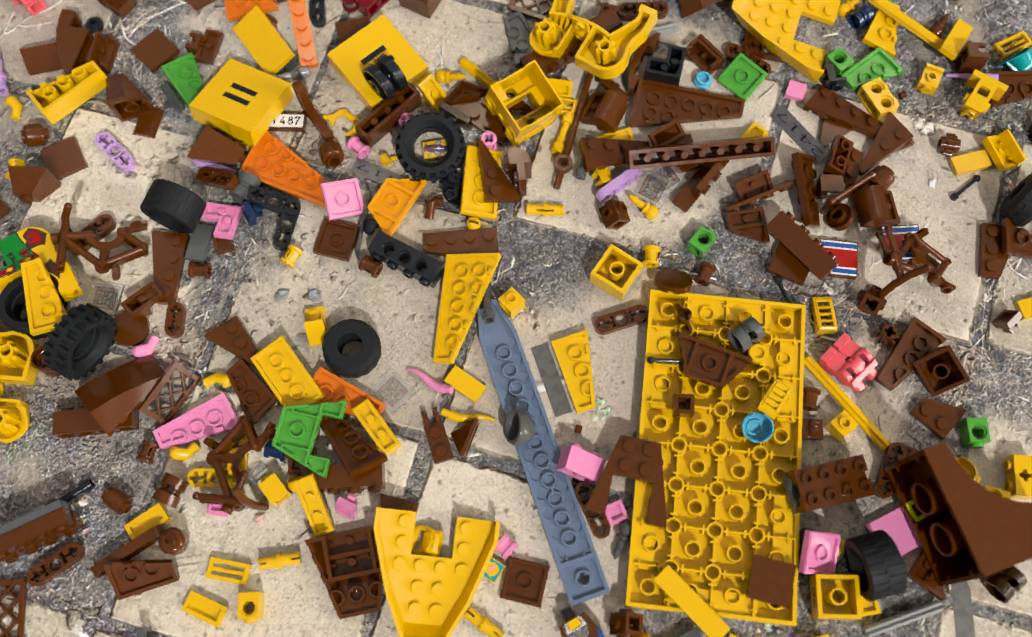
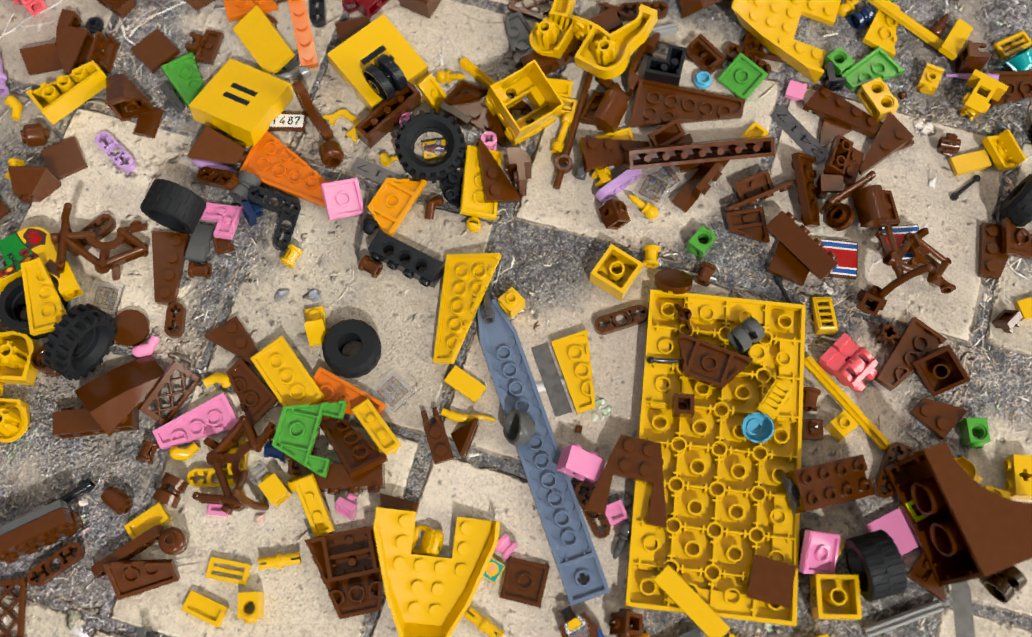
(141, 301): reddish brown slope -> none
(336, 240): reddish brown tile -> none
(358, 147): bright pink bush -> none
(437, 386): bright pink animal -> none
(461, 242): reddish brown wing -> none
(546, 209): yellow pin -> none
(869, 608): yellow tile -> none
(883, 177): reddish brown head -> none

